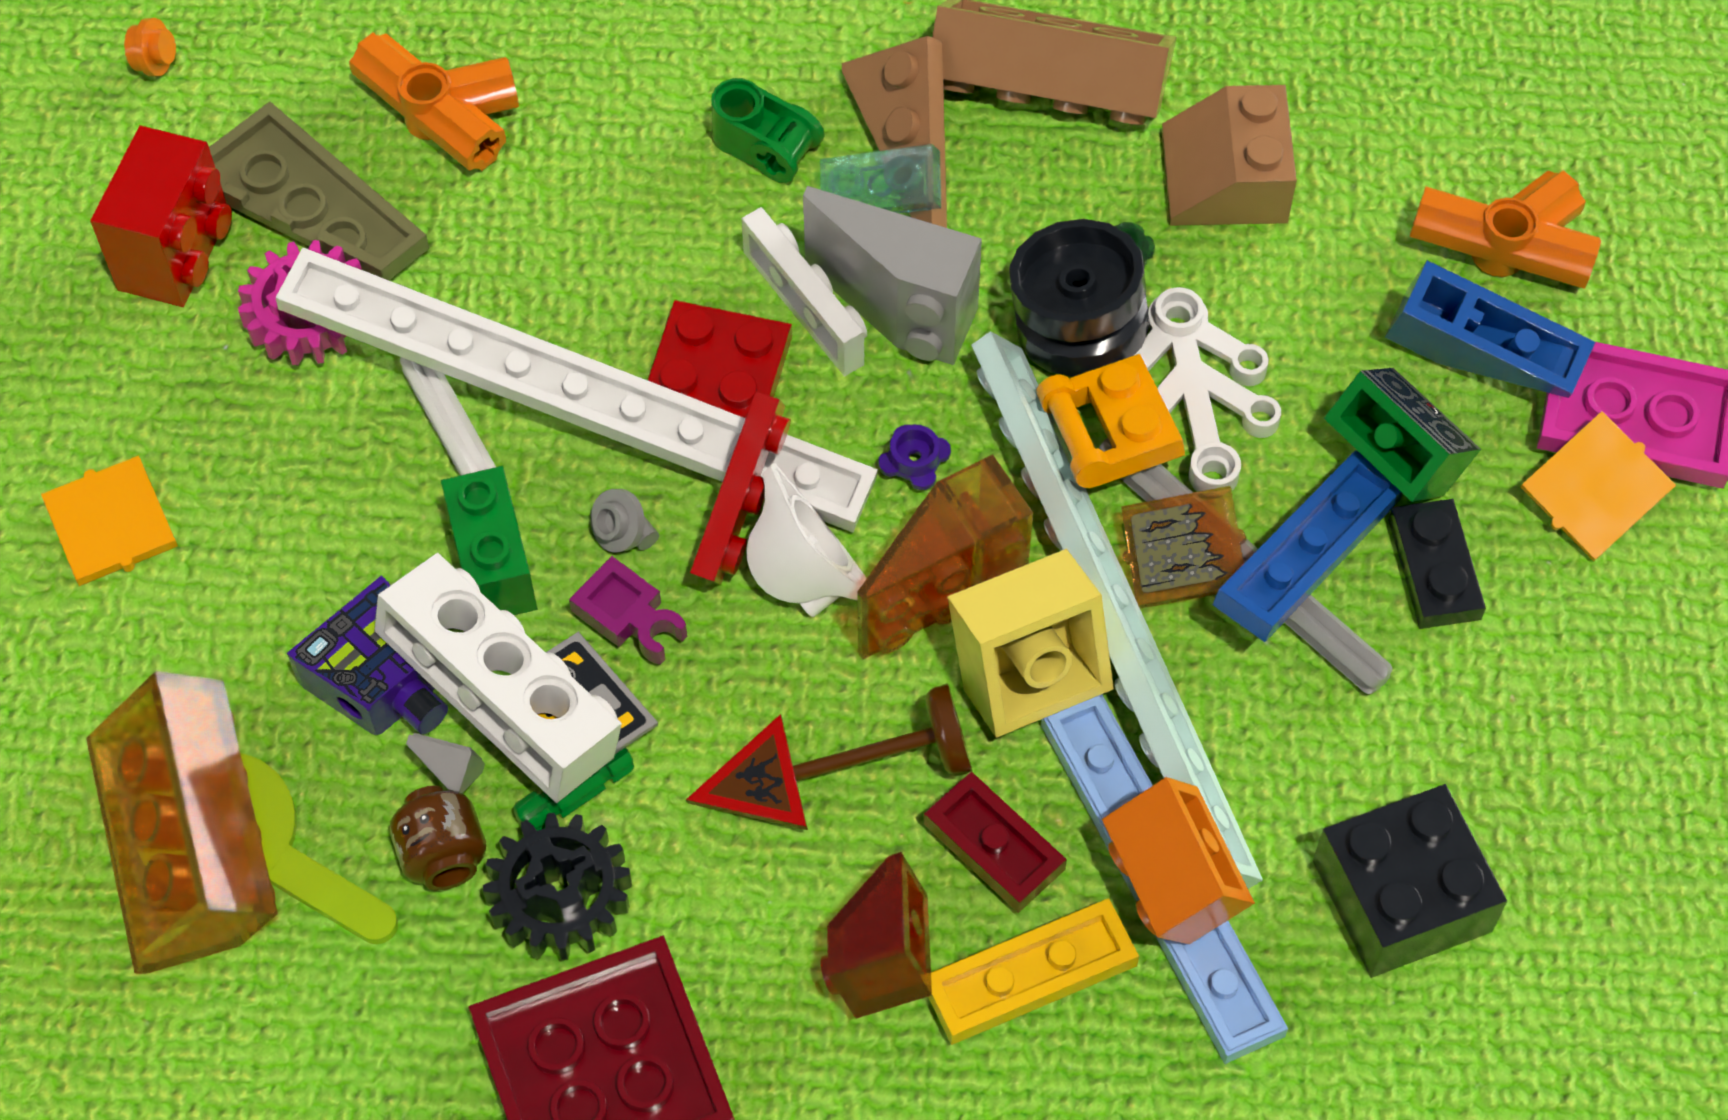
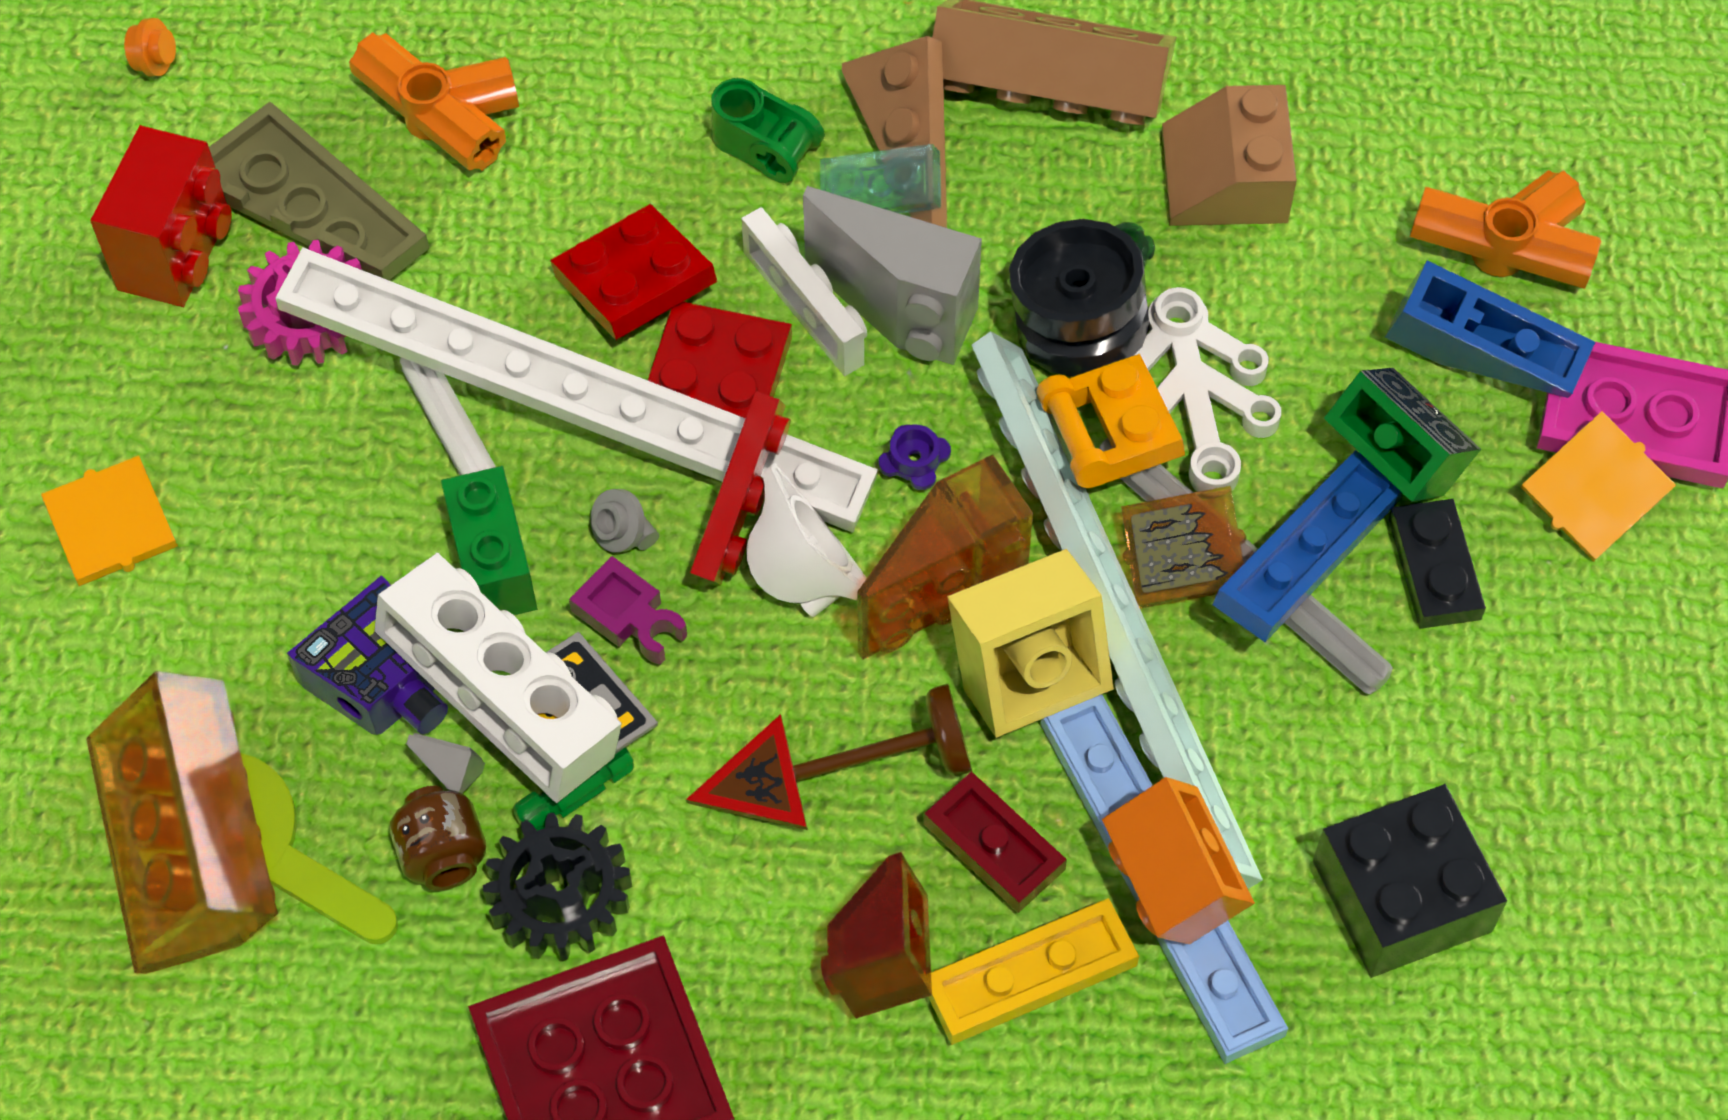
(633, 271): none -> red plate

